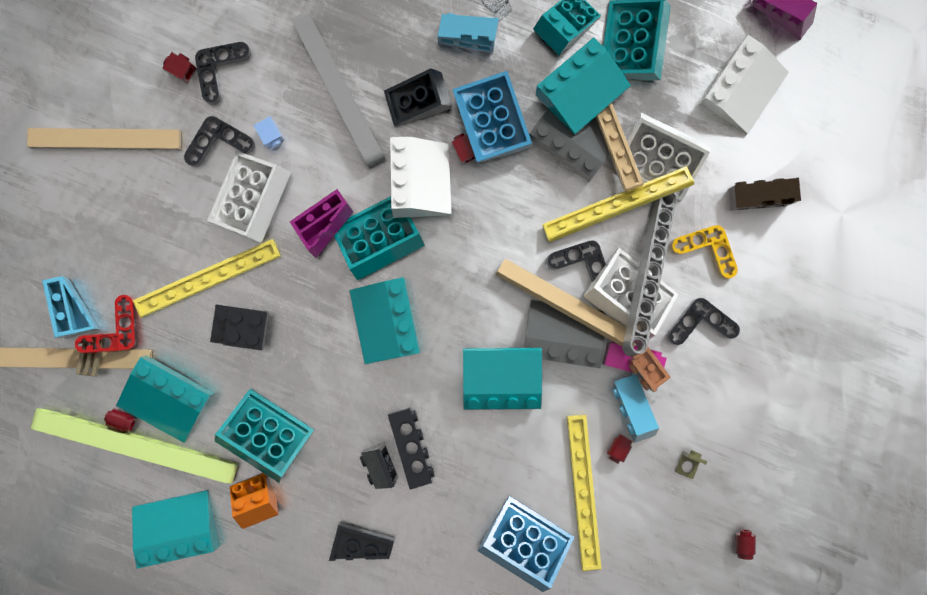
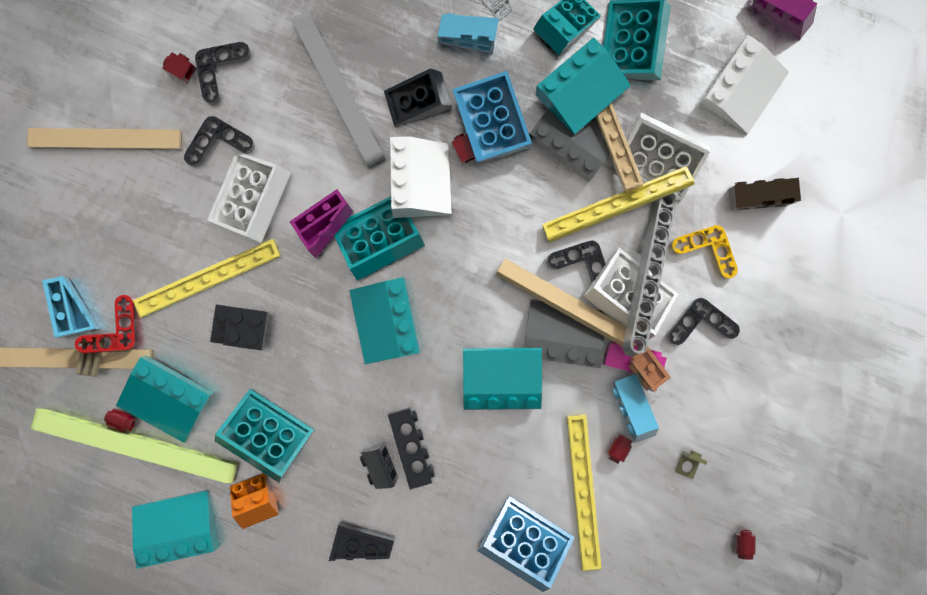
(269, 133): light blue brick -> none

